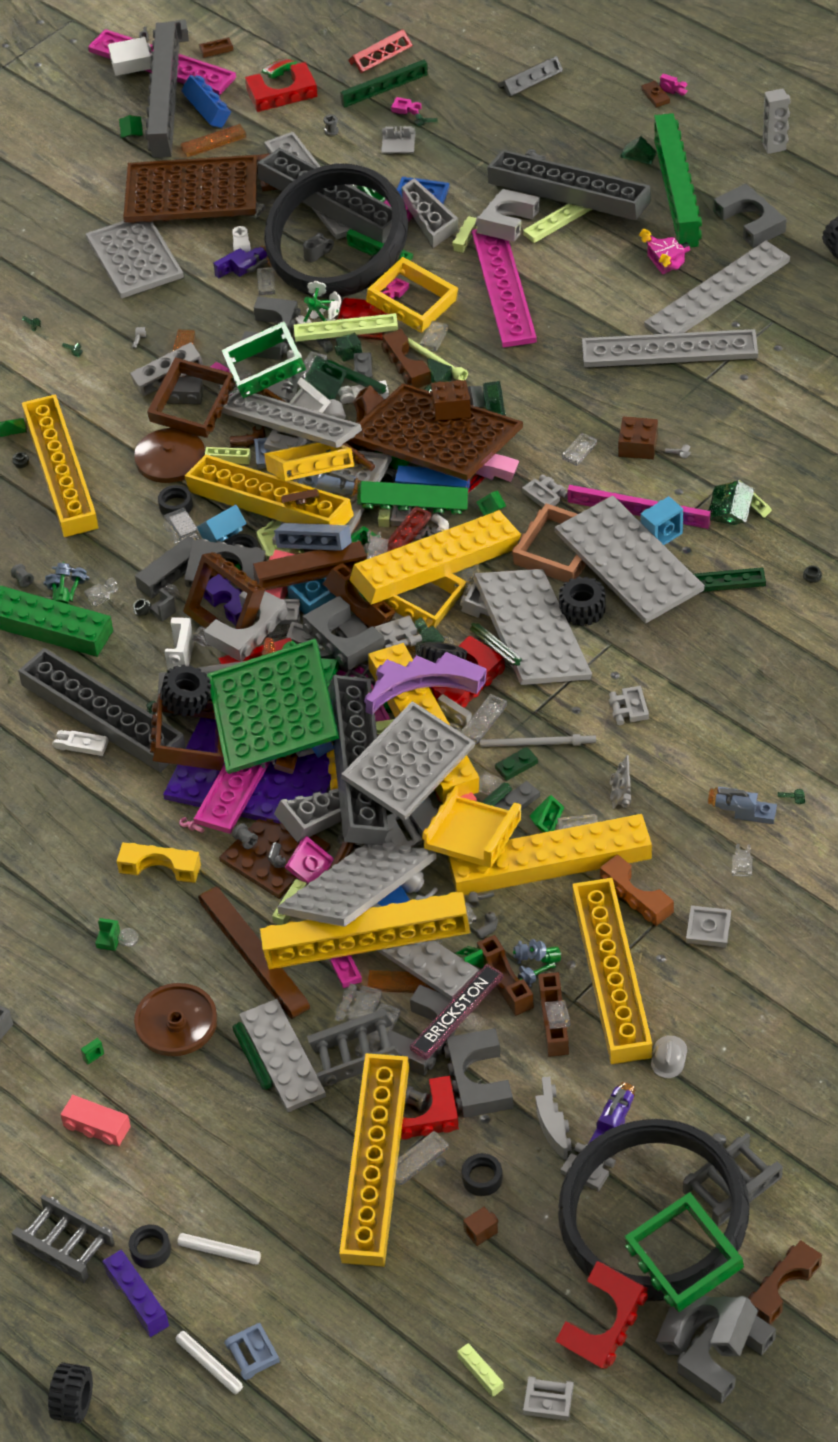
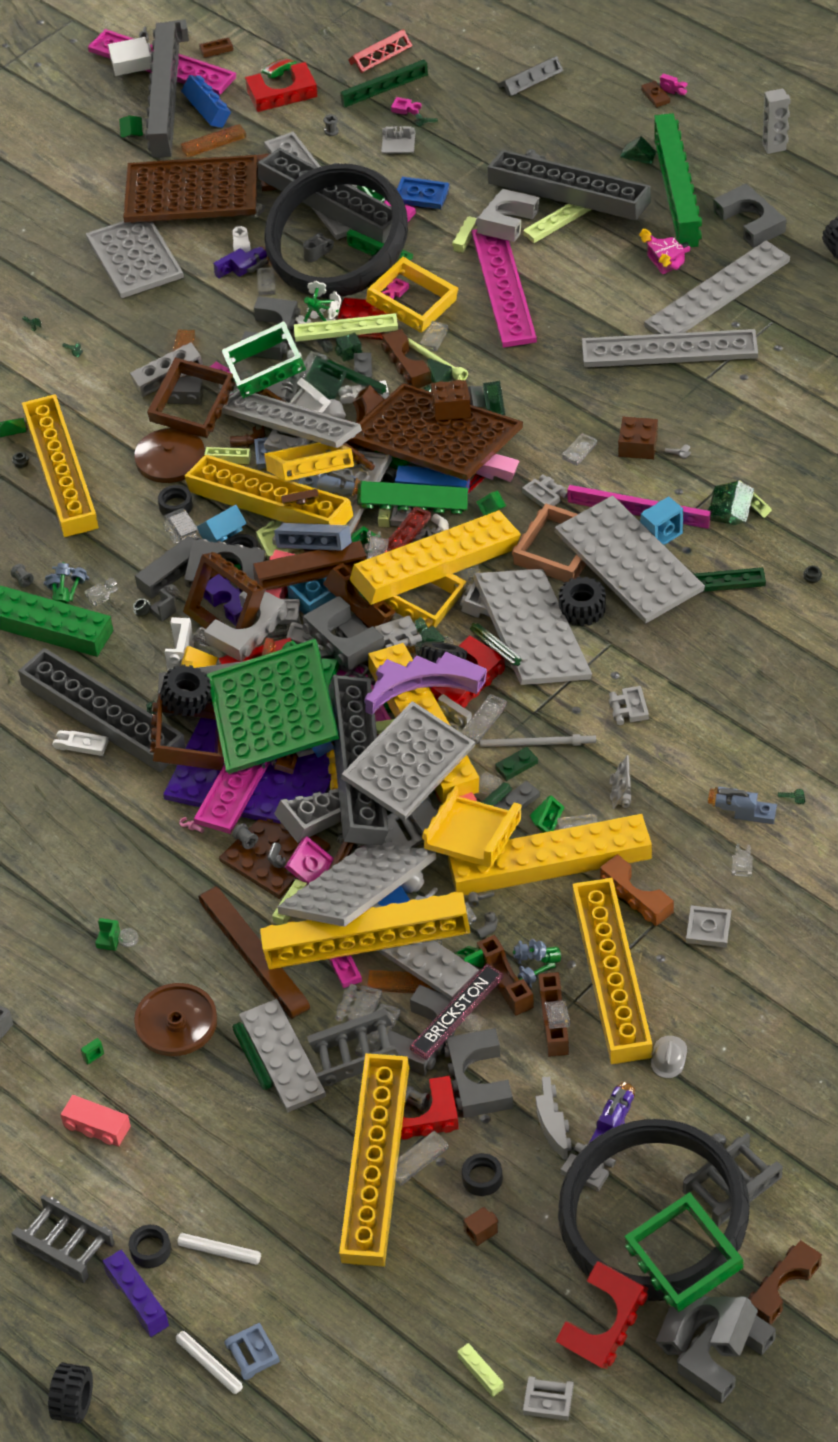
(135, 858): yellow arch -> none
(140, 332): light grey hand -> none
(197, 658): none -> yellow panel
(430, 214): light grey wedge -> none

